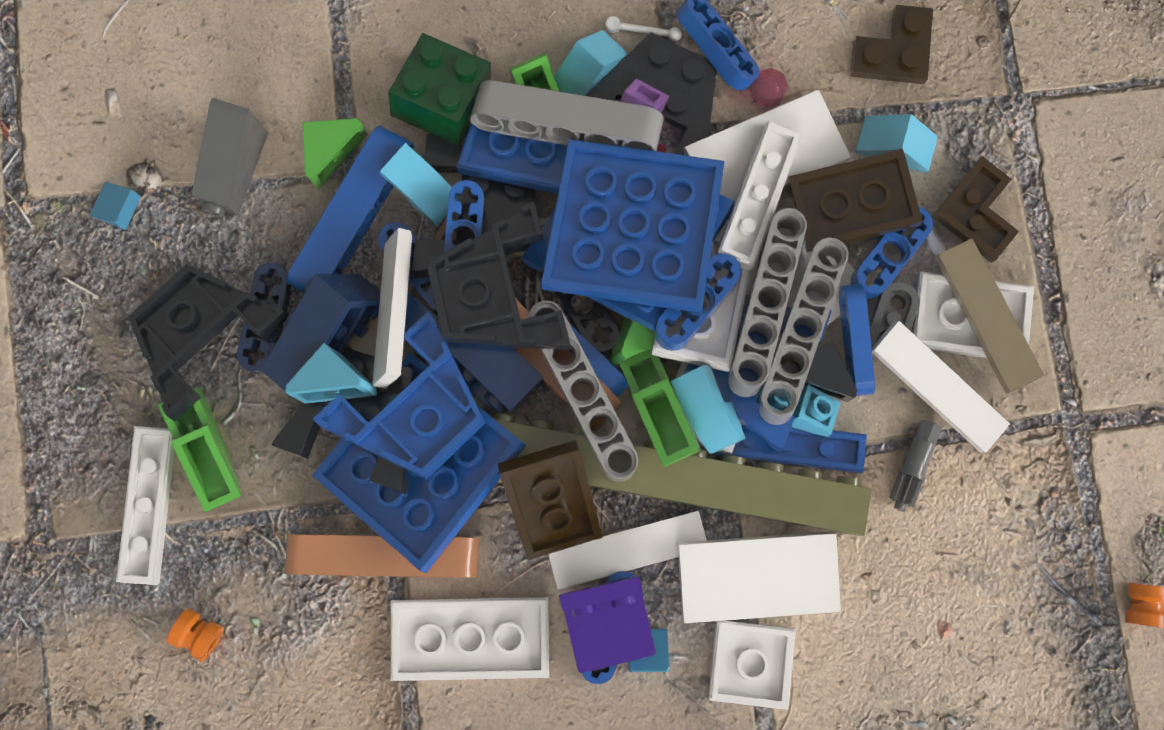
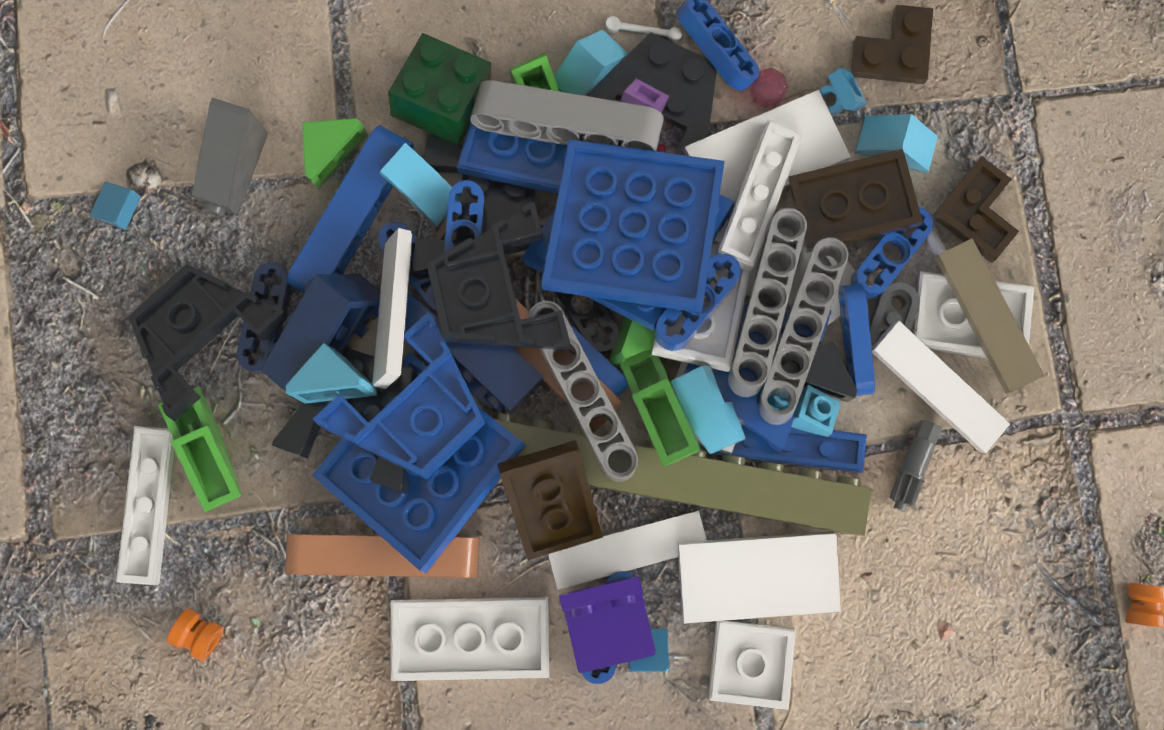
(846, 91): none -> dark azure tile

